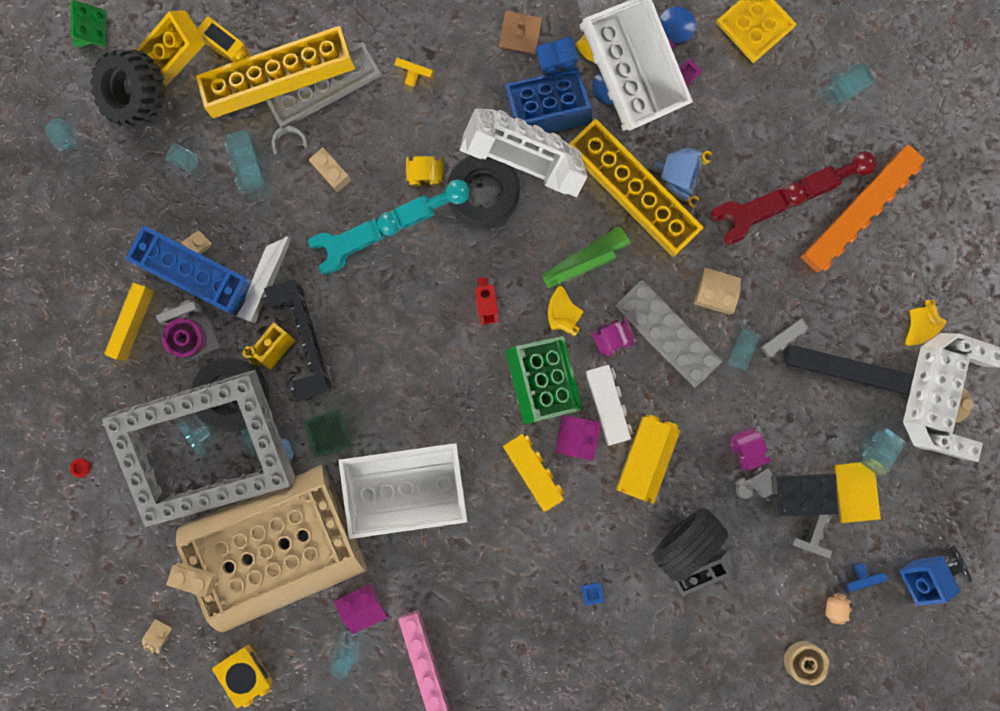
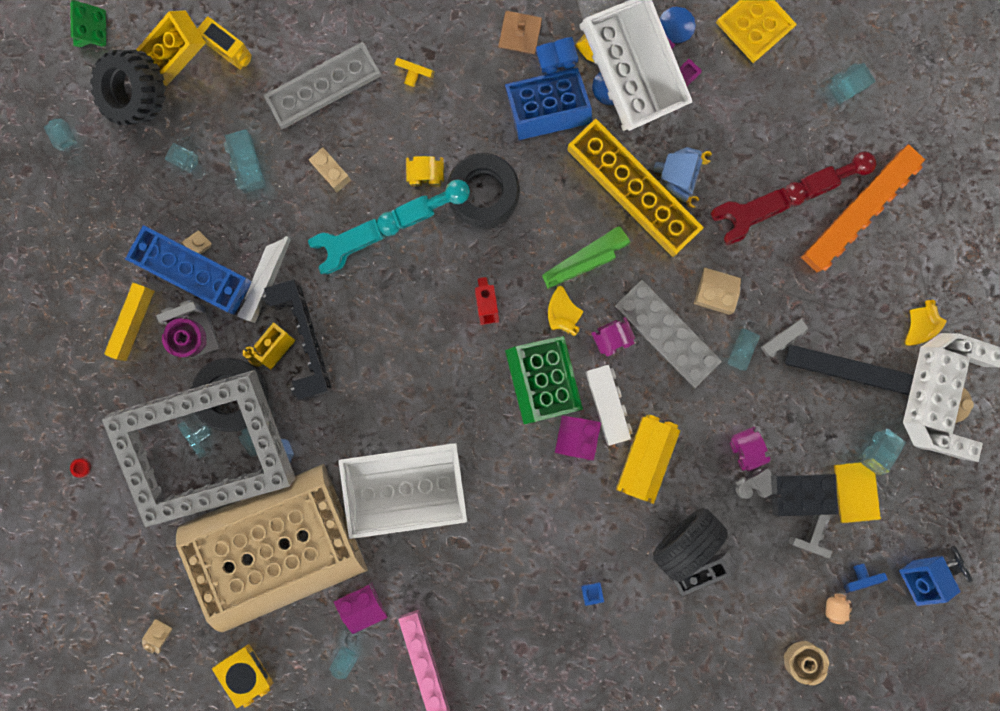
(191, 579): tan brick -> none
(275, 72): yellow brick -> none
(283, 130): light grey helmet -> none
(329, 433): clear green piece -> none
(525, 148): white wedge -> none
(533, 472): yellow brick -> none

